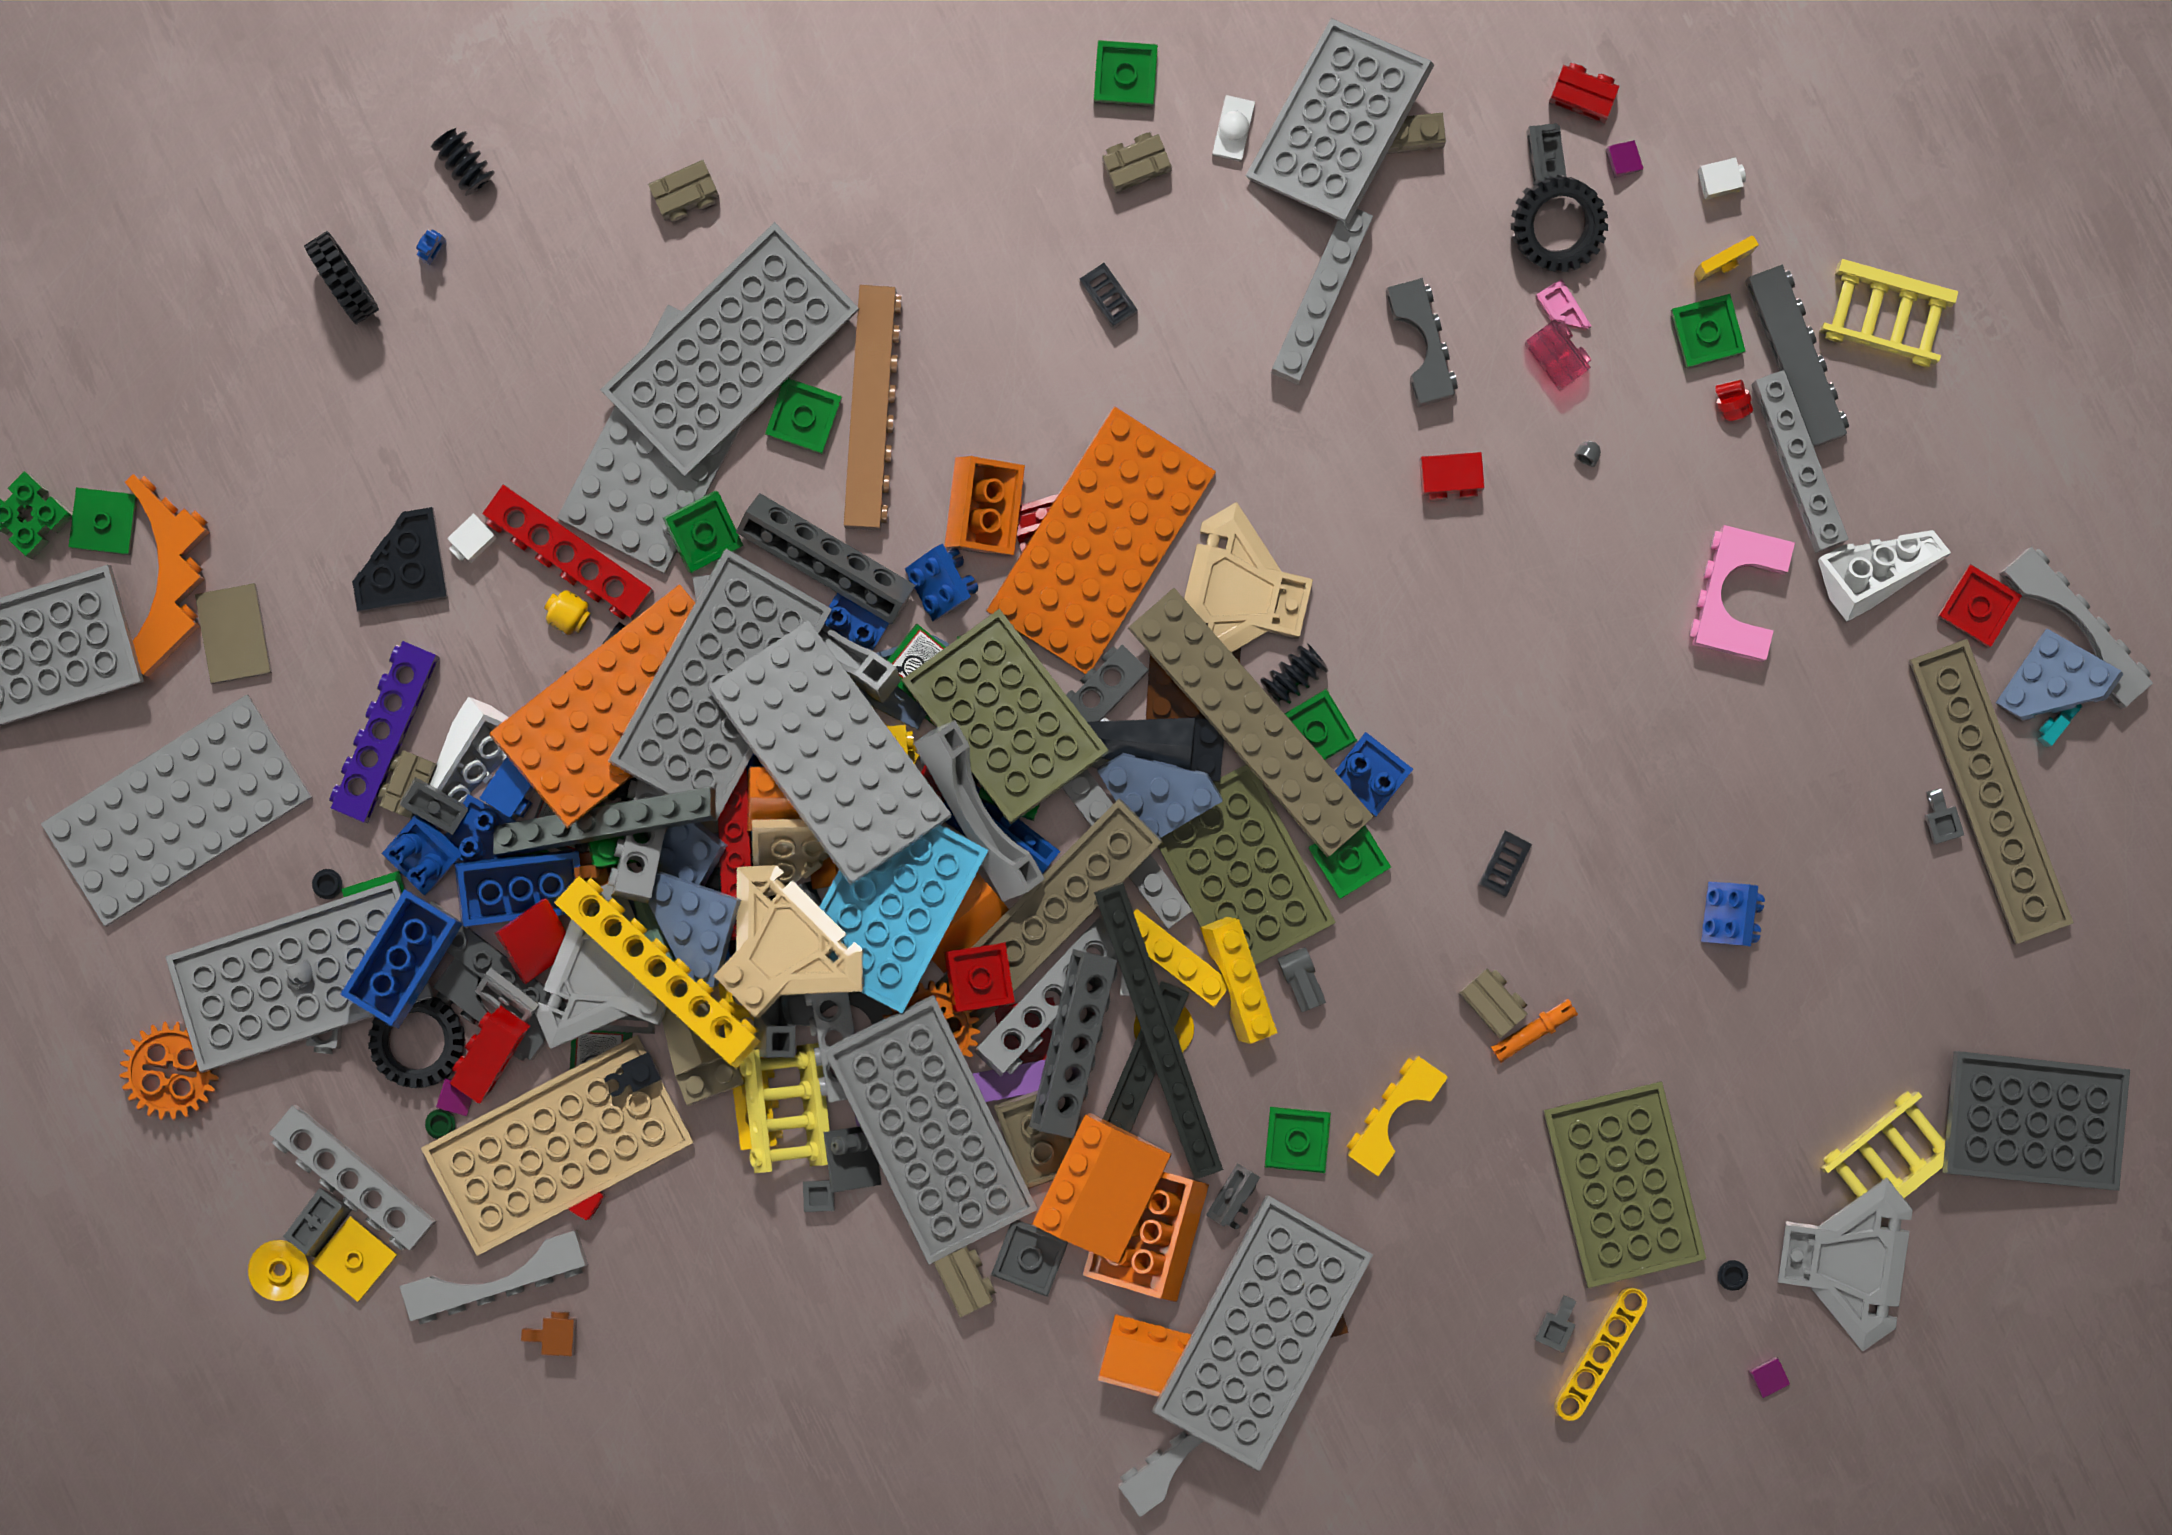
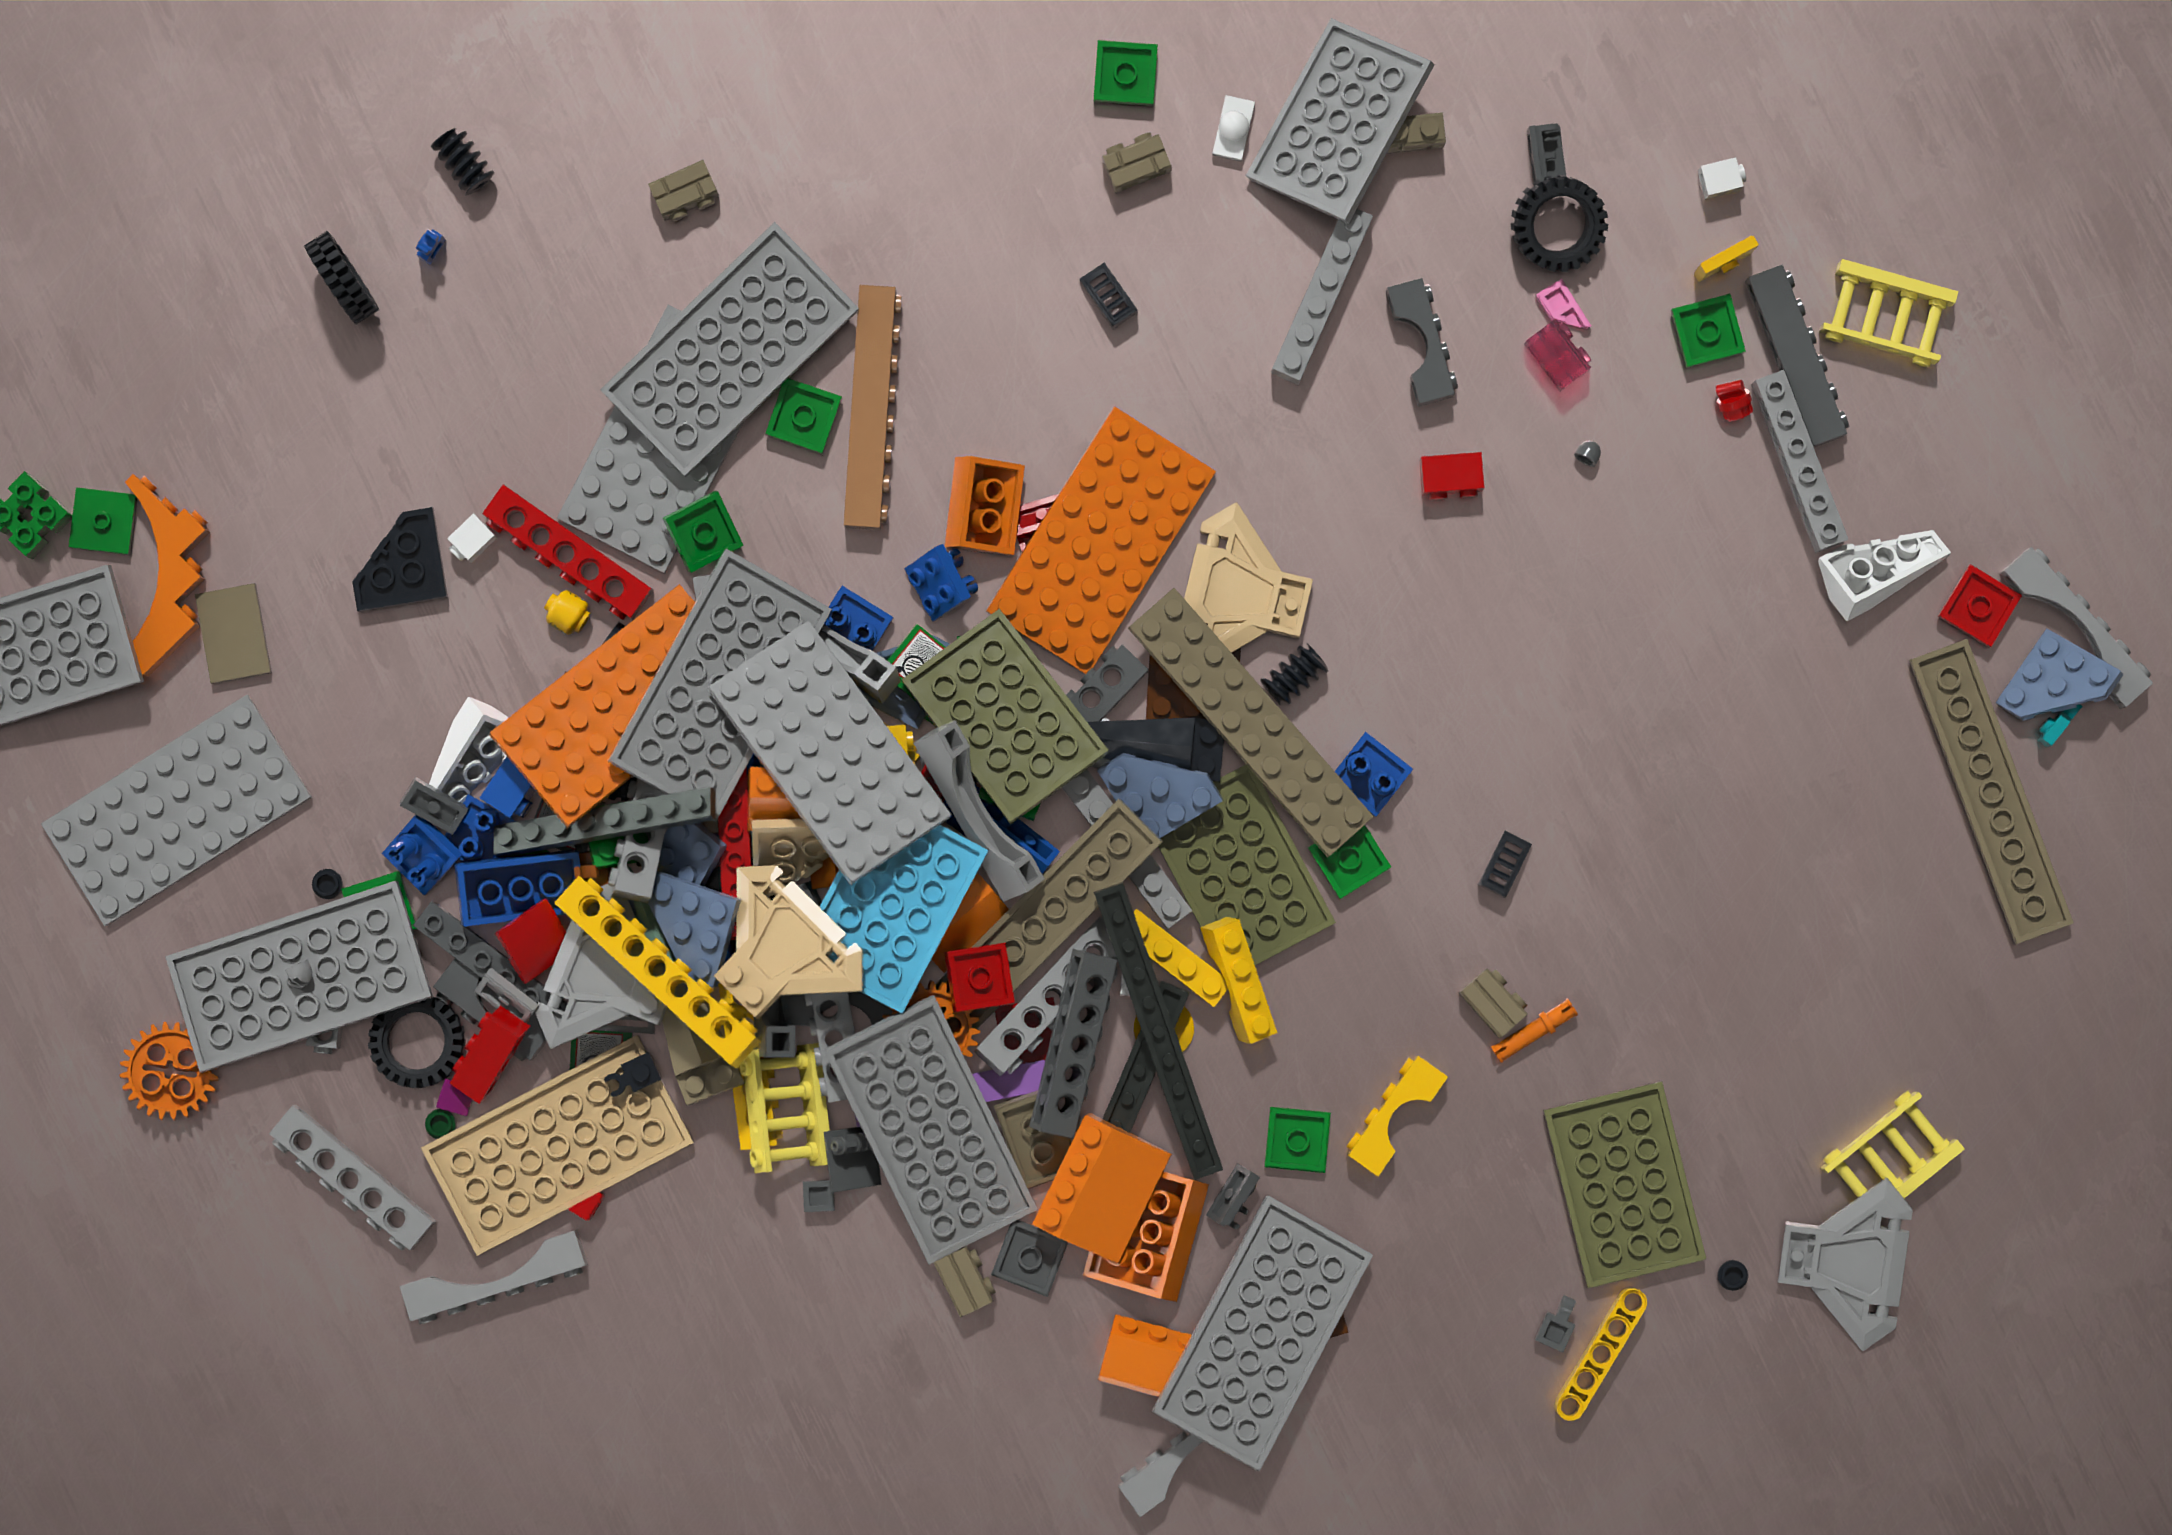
(263, 1275): yellow dish -> none
(317, 1223): dark grey hinge -> none
(354, 1258): yellow plate -> none
(399, 721): dark purple brick -> none
(401, 959): blue brick -> none
(404, 769): dark tan brick -> none
(556, 1336): dark orange brick -> none
(825, 558): dark grey brick -> none
(1299, 972): dark grey piece -> none
(1322, 724): green plate -> none
(1584, 93): red brick -> none
(1624, 158): magenta slope -> none
(1715, 626): bright pink arch -> none
(1731, 914): blue plate -> none
(1769, 1377): magenta slope -> none
(1944, 821): dark grey plate -> none
(2036, 1120): dark grey plate -> none

